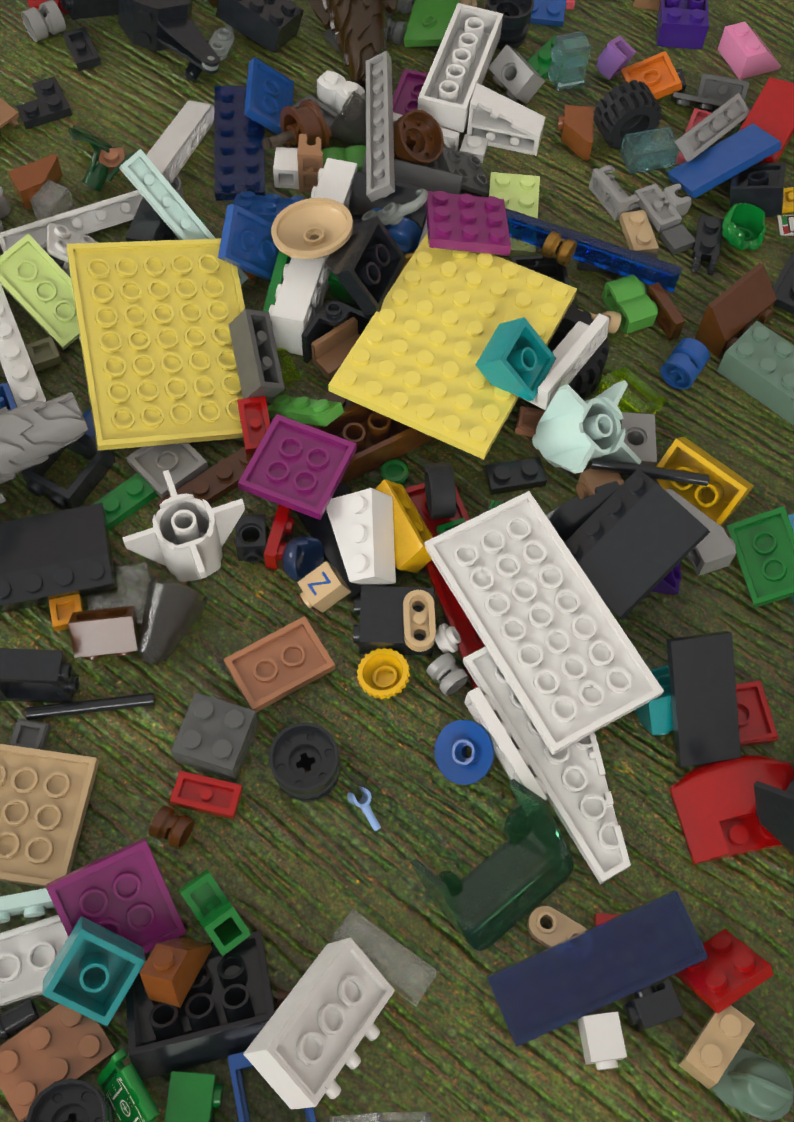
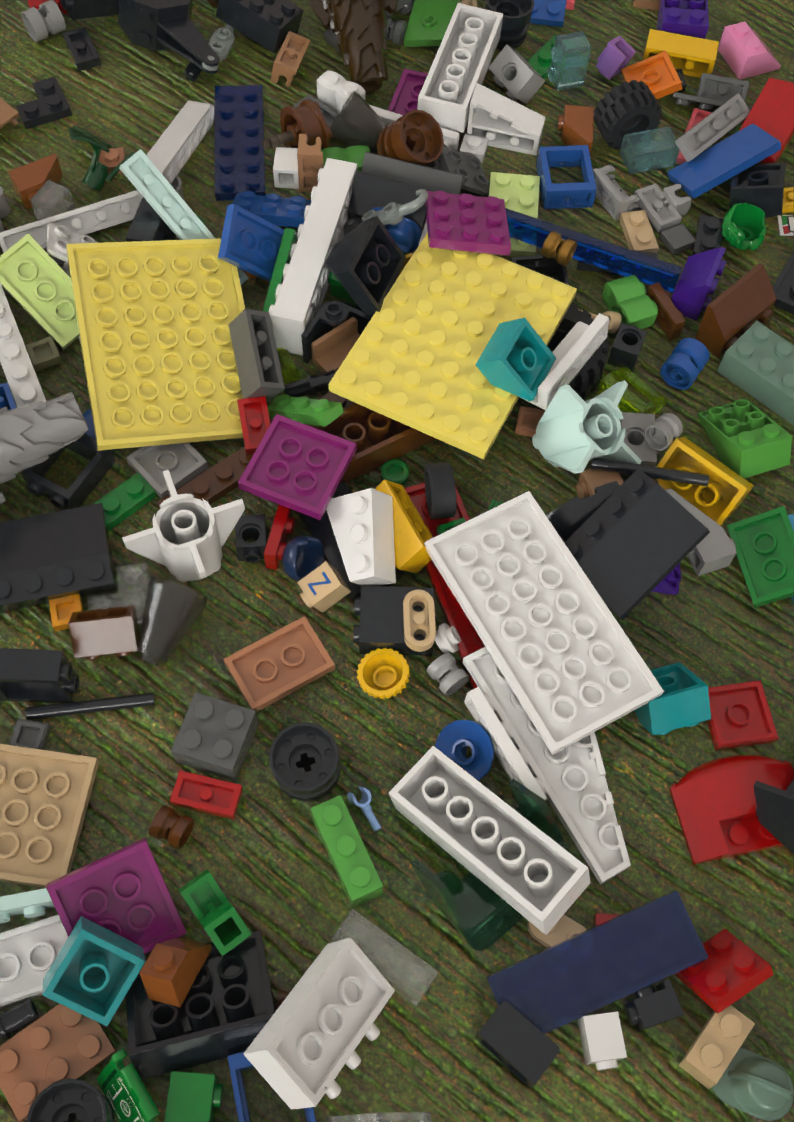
(267, 95): blue plate -> none
(289, 57): none -> medium nougat hinge
(310, 385): none -> black axle
(312, 228): tan dish -> none
(346, 851): none -> bright green brick
(379, 127): light grey plate -> none
(491, 839): none -> white brick
(515, 475): black plate -> none
(517, 1044): none -> black panel
(555, 194): none -> blue window
(627, 346): none -> black brick
(663, 431): none -> light grey wheel
(685, 52): none -> yellow brick
(698, 281): none -> dark purple slope
(703, 698): black tile -> none
(746, 438): none -> bright green slope

